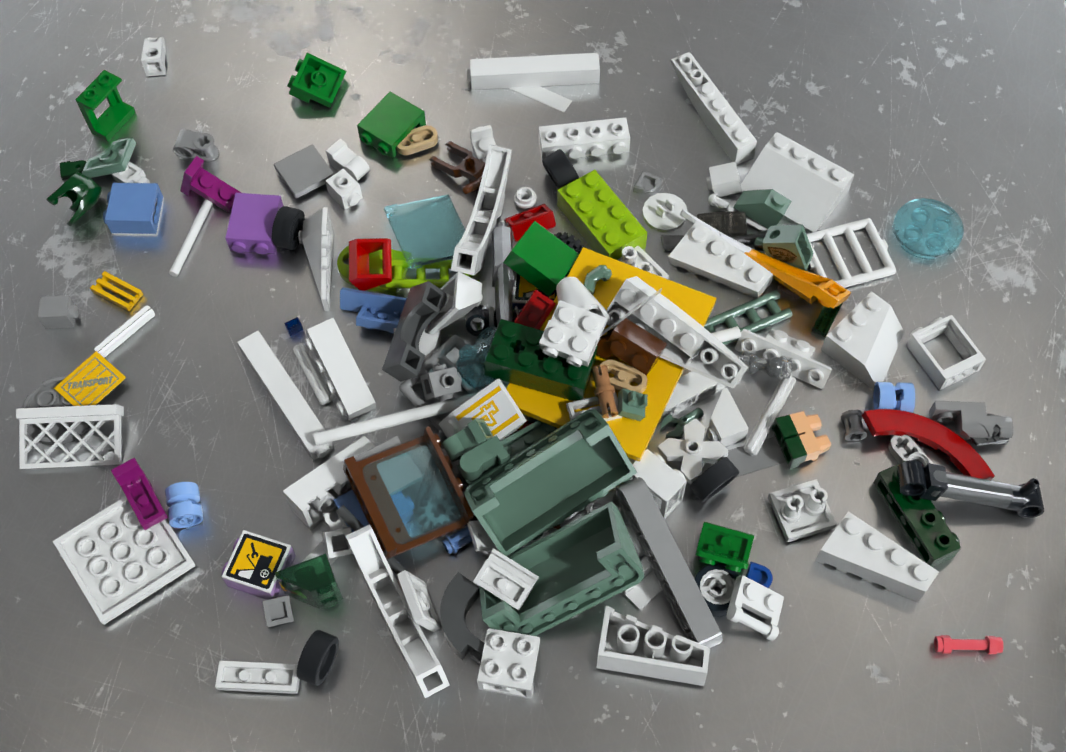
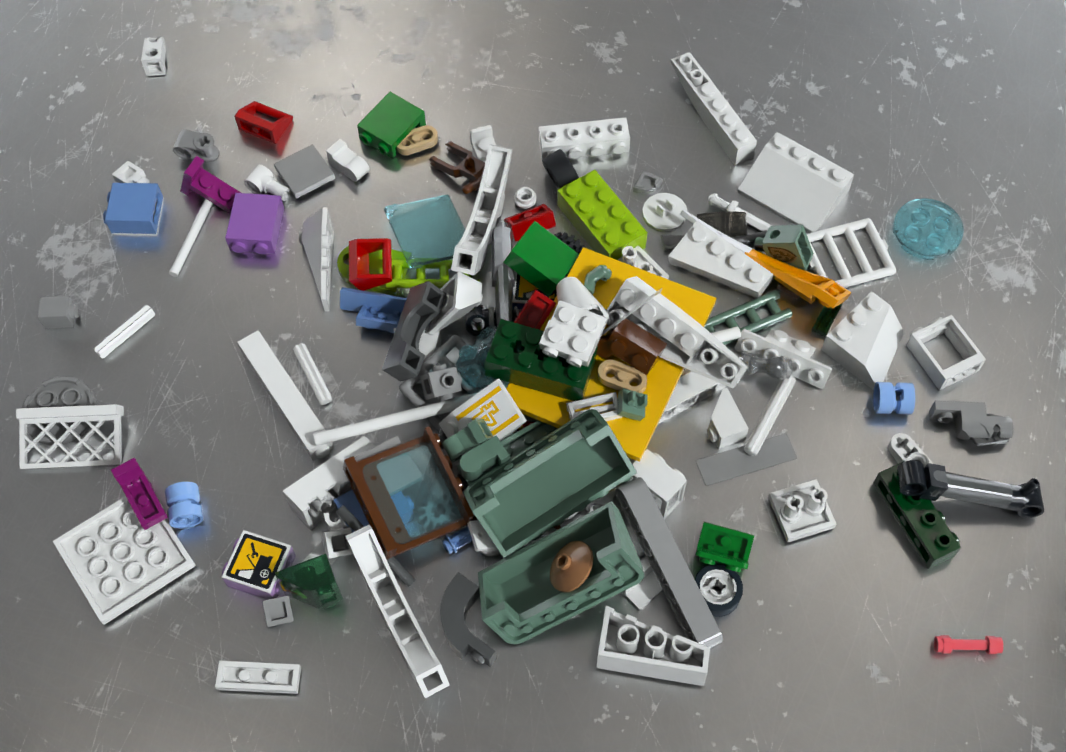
(69, 168): dark green piece -> none
(83, 193): dark green helmet -> none
(90, 381): yellow sticker -> none
(103, 282): yellow tile -> none
(112, 160): sand green tile -> none
(114, 116): green panel -> none
(259, 127): none -> red tile
(263, 180): none -> white pin
(286, 227): black tyre -> none
(293, 326): clear blue piece -> none
(316, 80): green plate -> none
(317, 657): black tyre -> none
(340, 369): white wedge -> none
(344, 189): white brick -> none
(419, 601): white tile -> none
(506, 579): white plate -> none
(508, 663): white bracket -> none
(534, 71): white brick -> none
(545, 96): white sticker -> none
(571, 566): none -> medium nougat dish
(604, 391): medium nougat pin -> none
(678, 433): sand green bar -> none
(692, 451): white plant -> none
(714, 479): black tyre -> none
(724, 179): white brick -> none
(758, 601): white plate -> none
(760, 574): blue tile -> none
(763, 206): sand green slope -> none
(797, 438): hips -> none
(853, 425): flat silver bush -> none
(876, 558): white wedge -> none
(930, 433): red tile -> none

